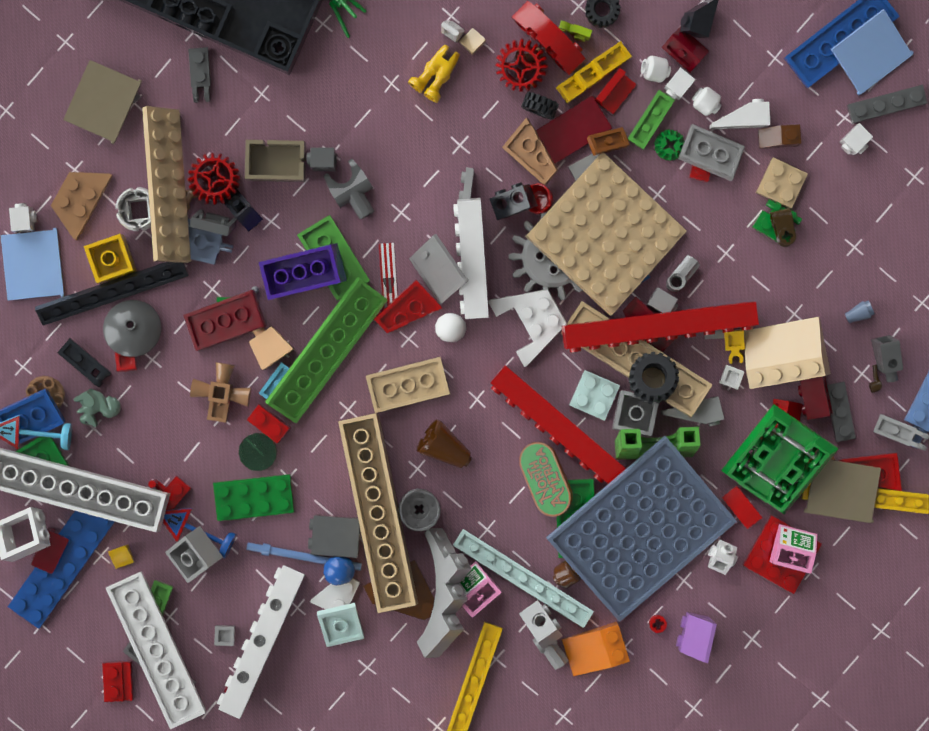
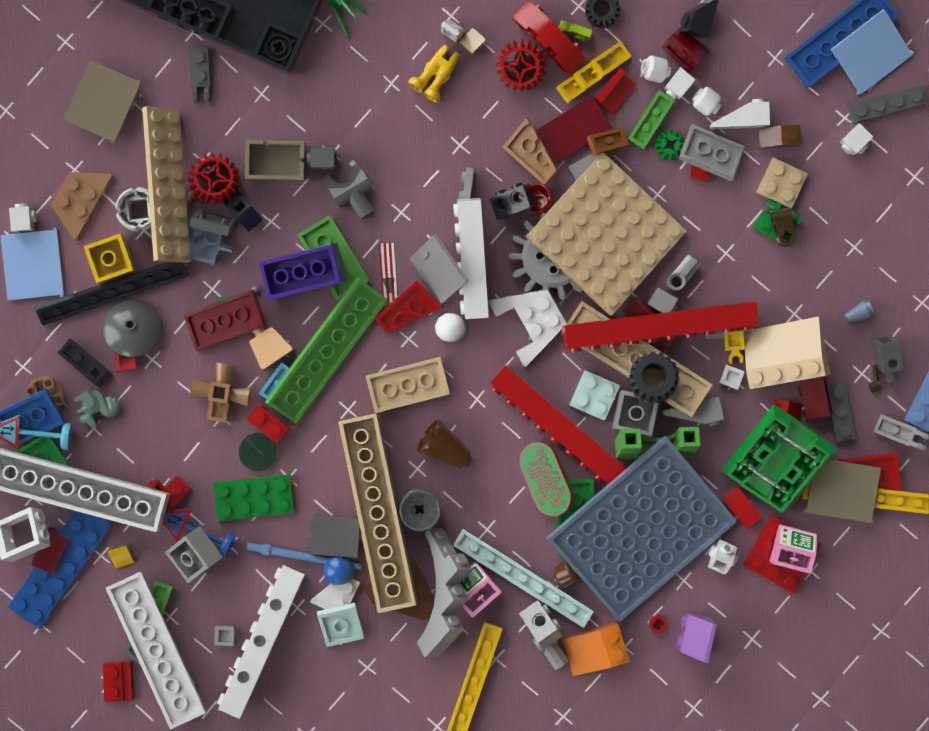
(540, 105): black tyre -> none

